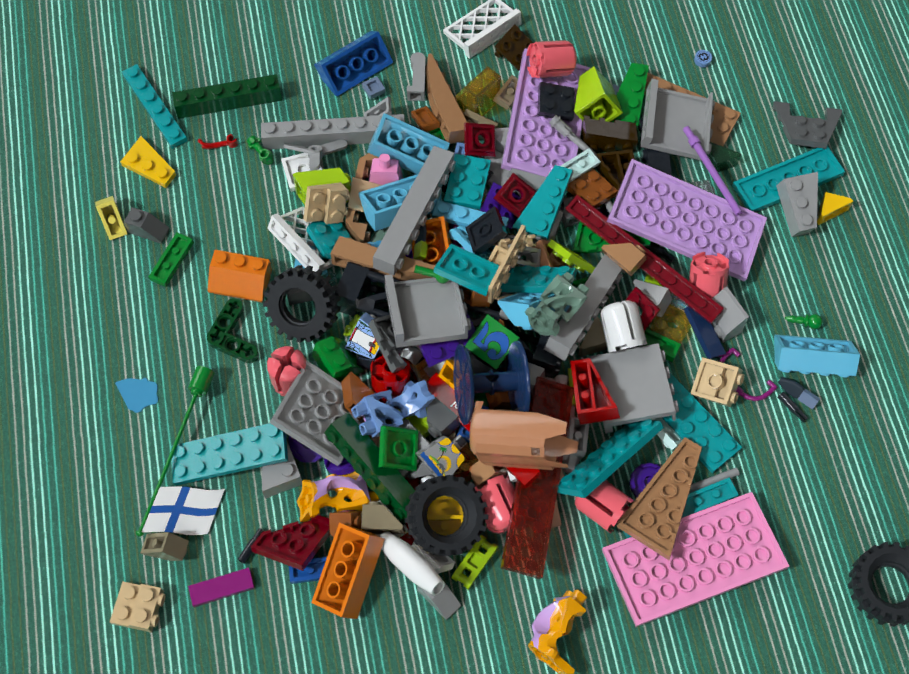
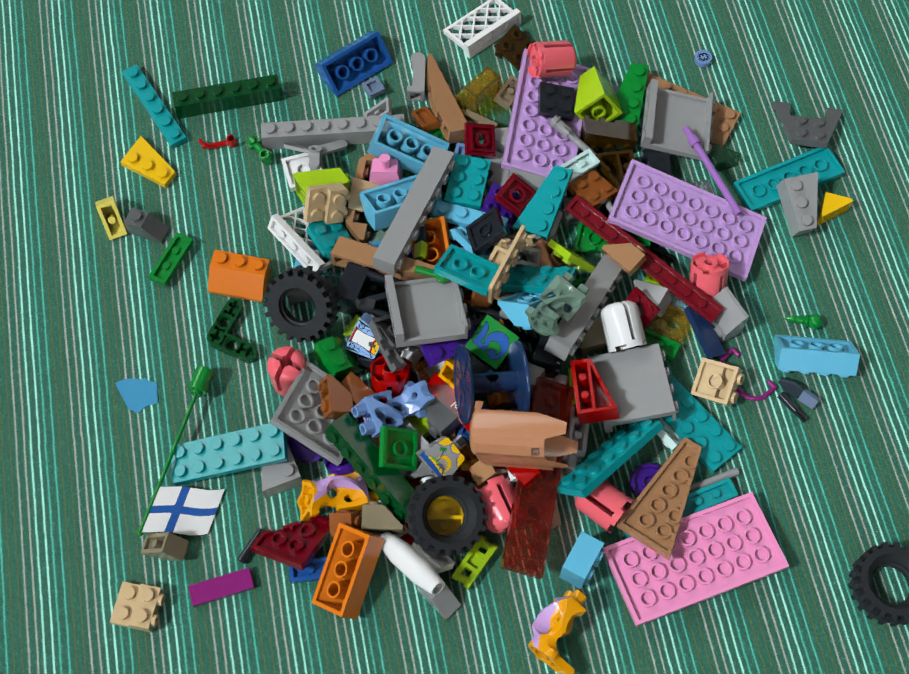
(335, 398): none -> dark orange slope
(579, 564): none -> medium azure brick

